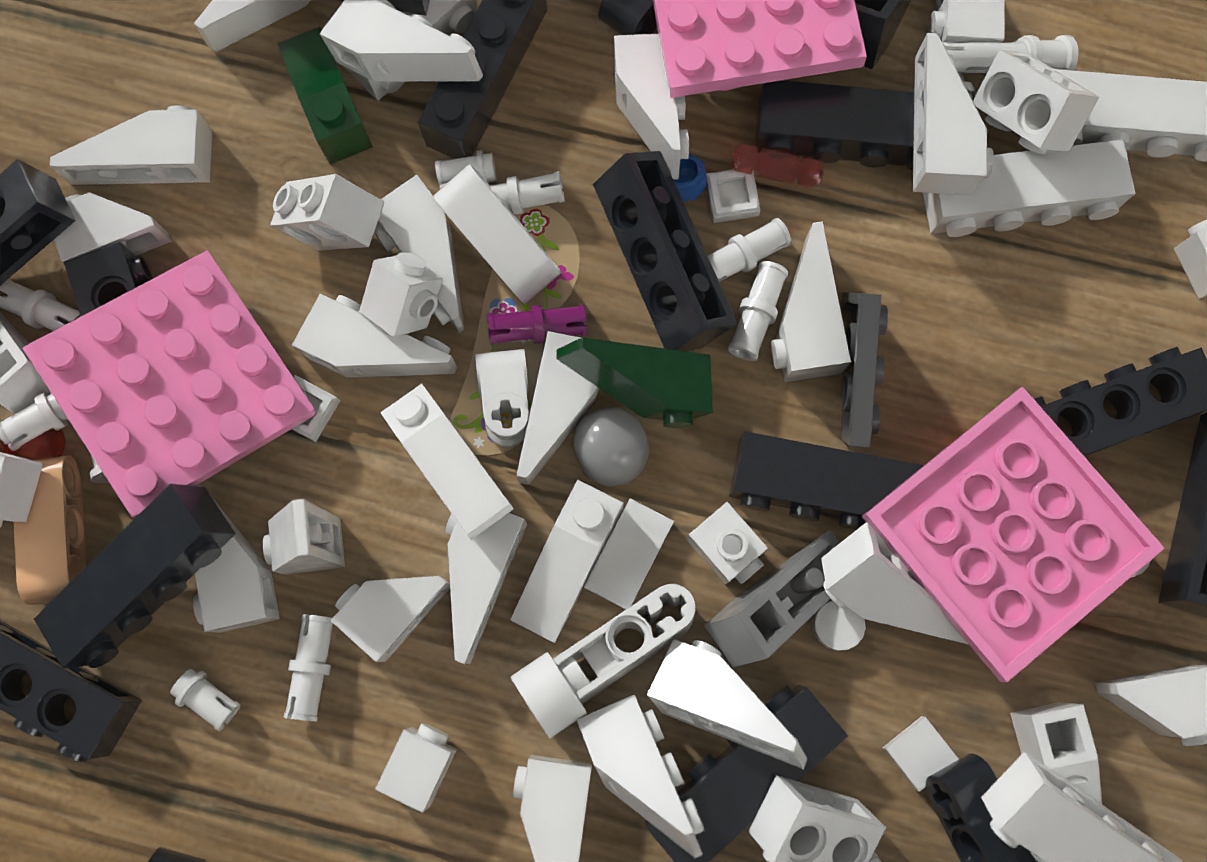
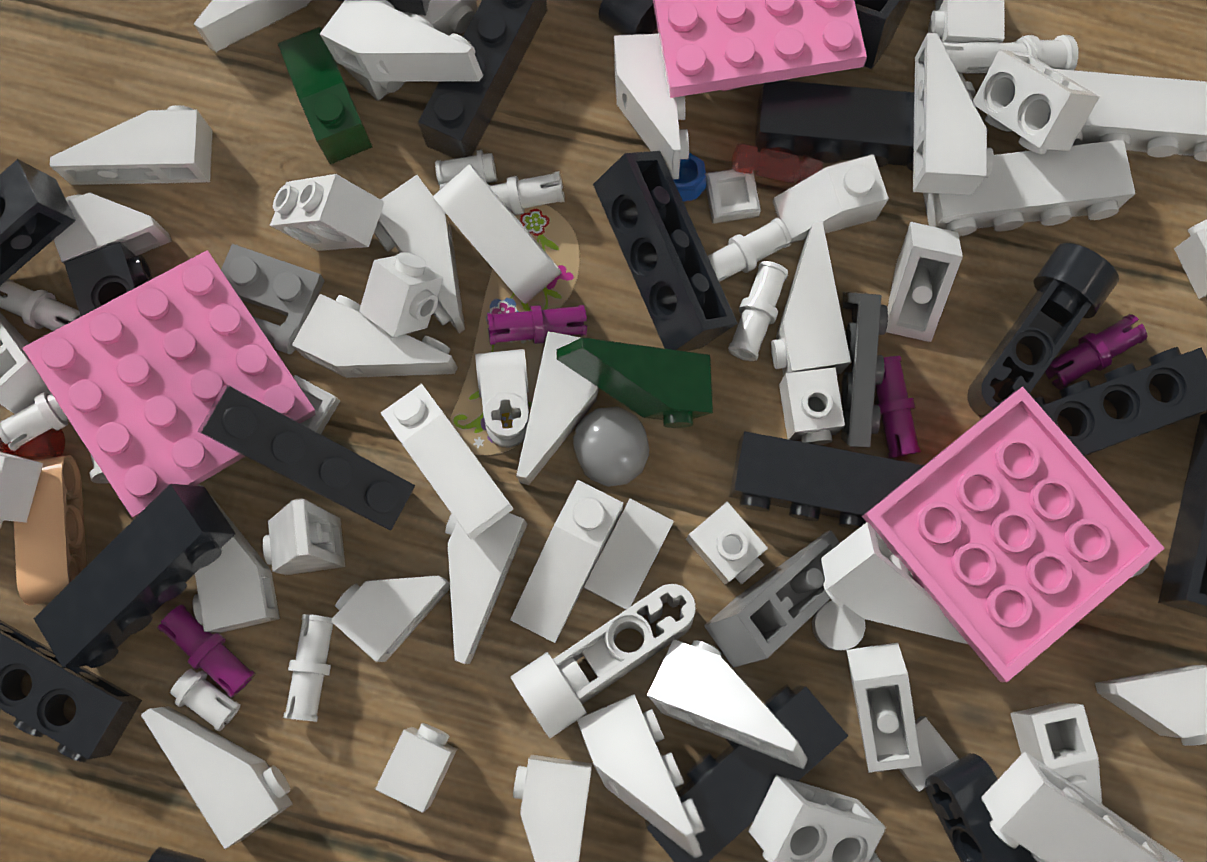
(206, 650): none -> magenta pin
(227, 782): none -> white slope
(274, 287): none -> light grey plate
(306, 457): none -> black brick
(812, 405): none -> white brick
(836, 195): none -> white slope
(884, 707): none -> white slope
(896, 410): none -> magenta pin
(922, 280): none -> white slope
(1068, 289): none -> black beam
(1096, 351): none -> magenta pin

